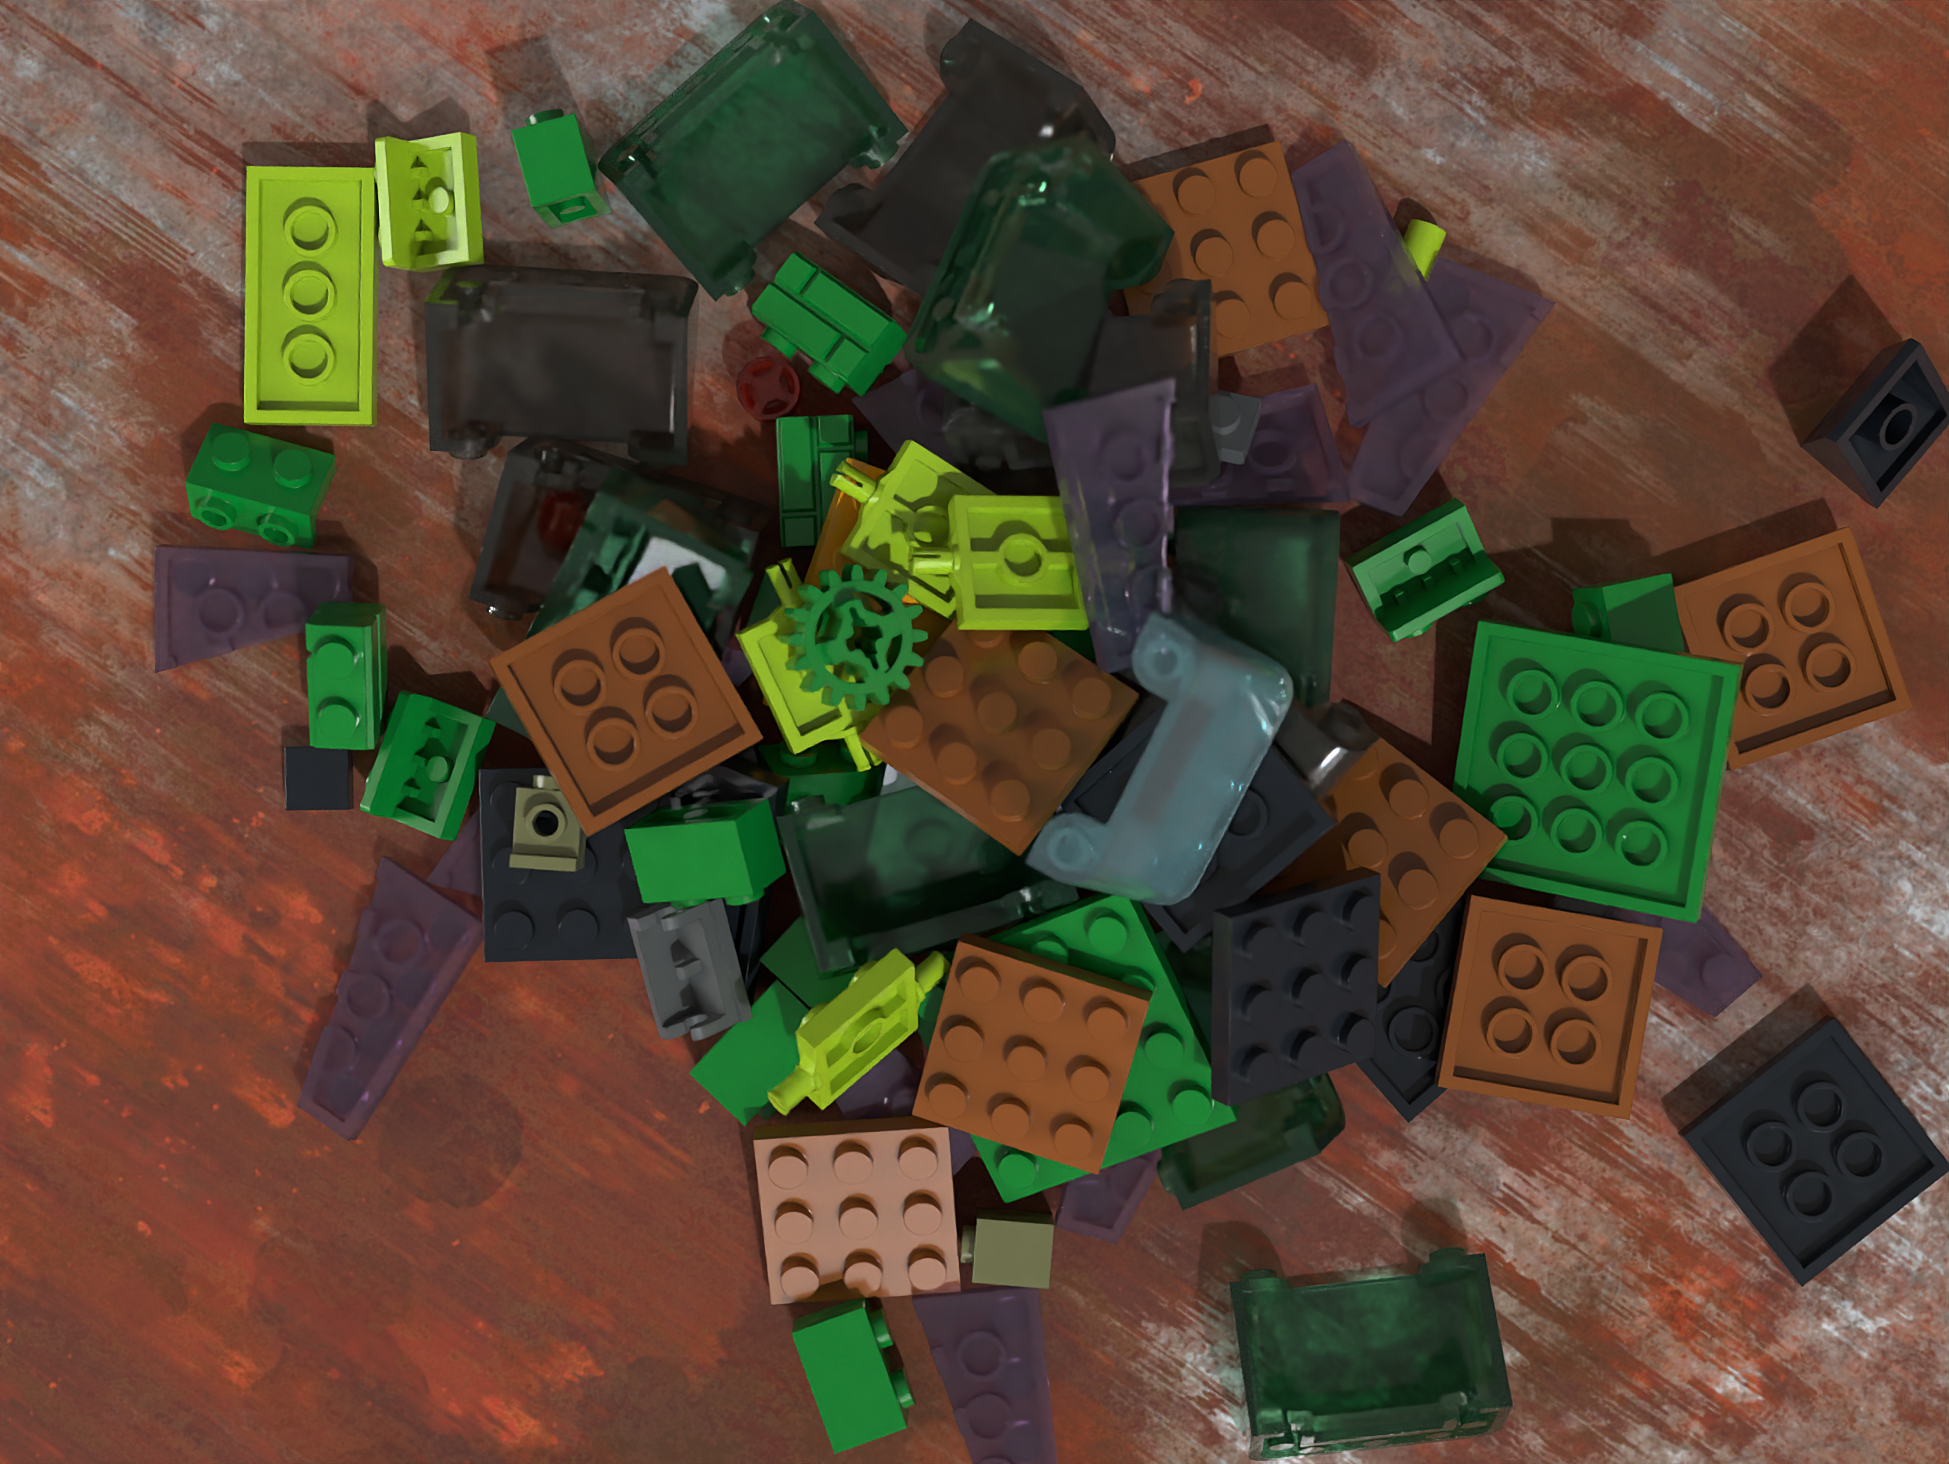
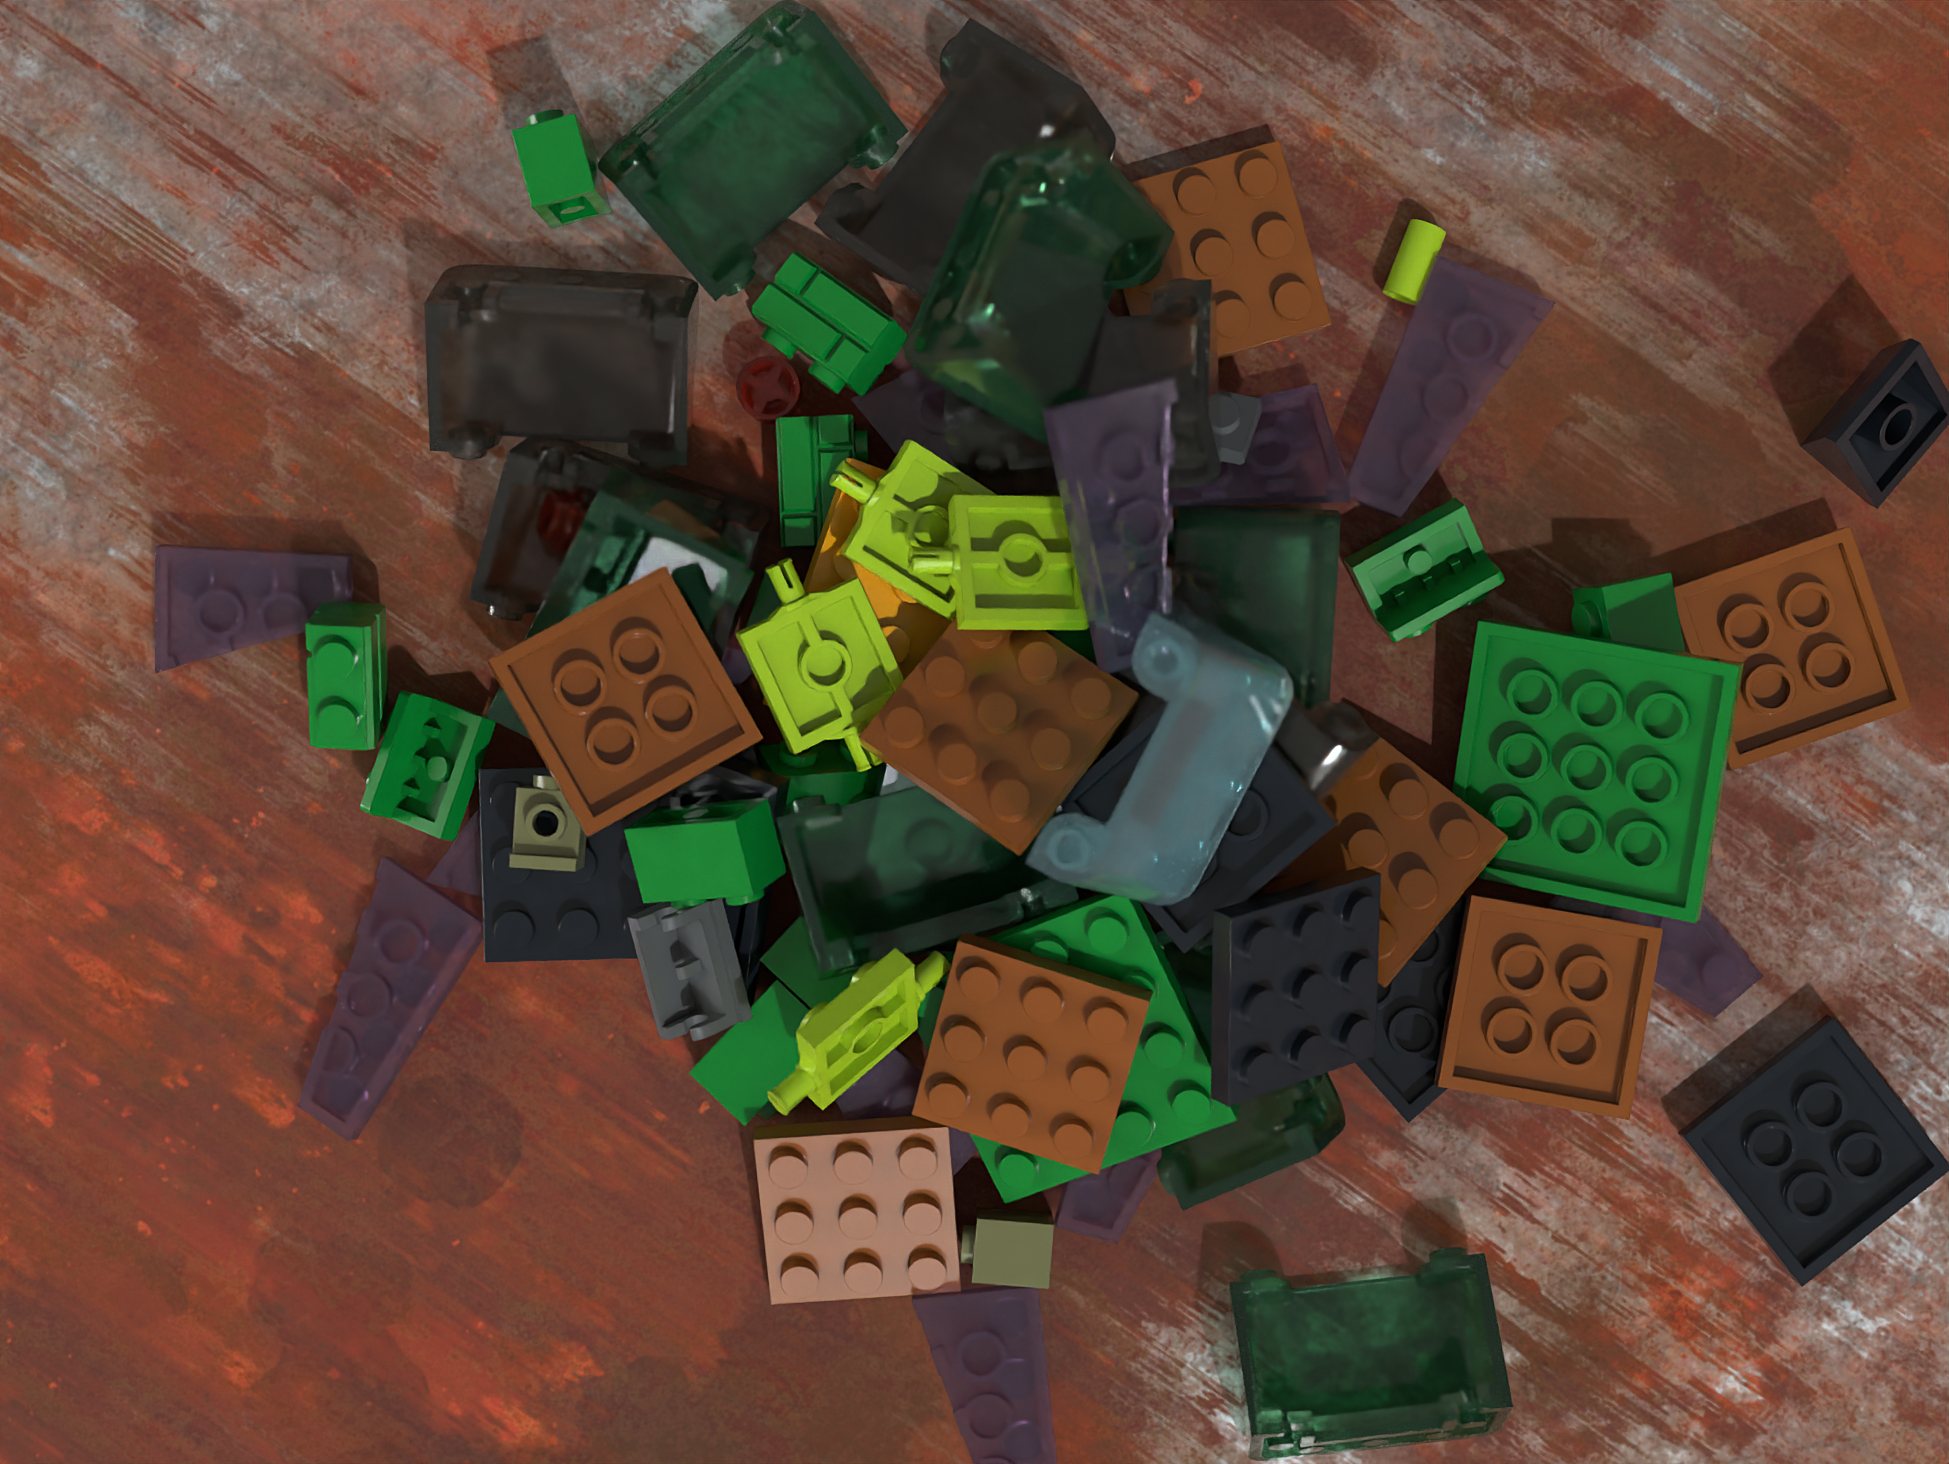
(259, 485): green bracket -> none
(311, 296): lime plate -> none
(318, 778): black tile -> none
(429, 202): lime bracket -> none
(853, 1373): green brick -> none
(878, 627): green gear -> none
(1377, 301): clear purple wing -> none

